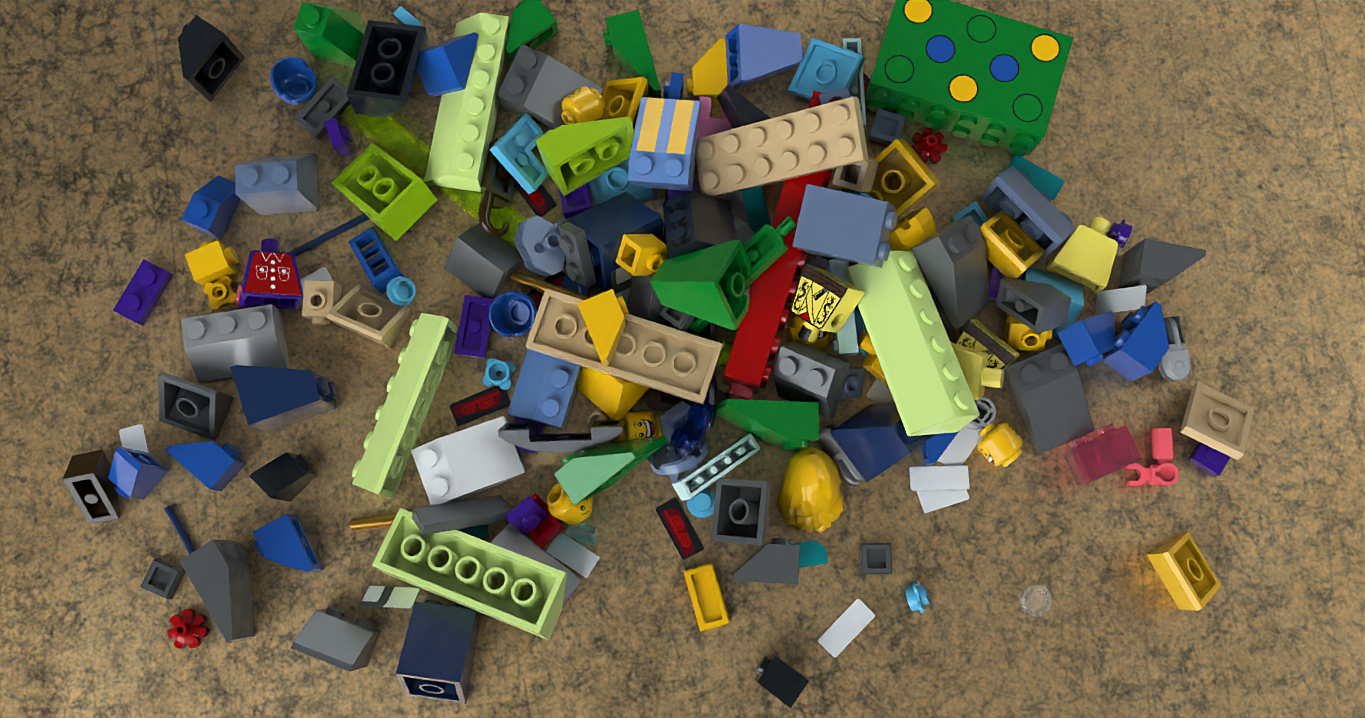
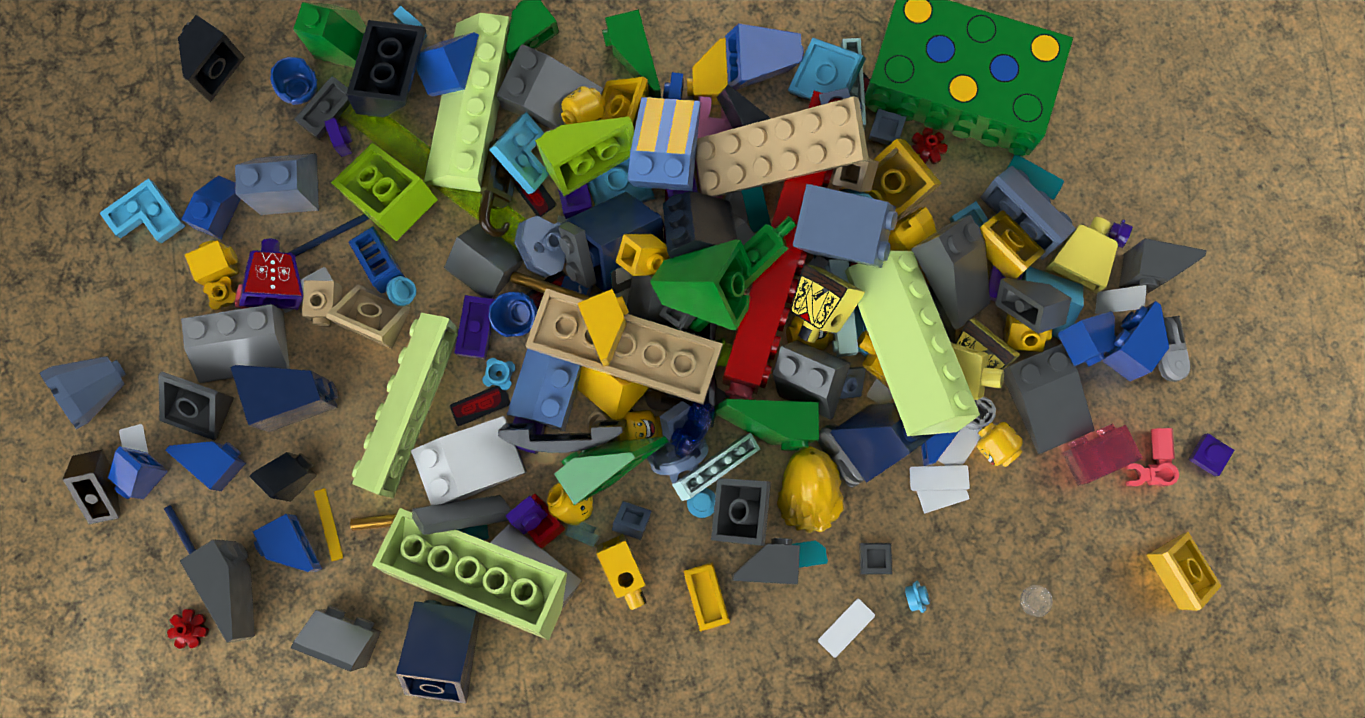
(84, 387): none -> sand blue cone
(143, 292): dark purple plate -> none
(146, 206): none -> medium azure plate
(163, 578): dark grey tile -> none
(328, 524): none -> yellow sticker
(390, 597): white sticker -> none
(573, 554): white sticker -> none
(616, 558): none -> yellow torso
(631, 520): none -> sand blue plate
(679, 528): sticker -> none
(780, 679): black slope -> none
(1217, 420): tan plate -> none

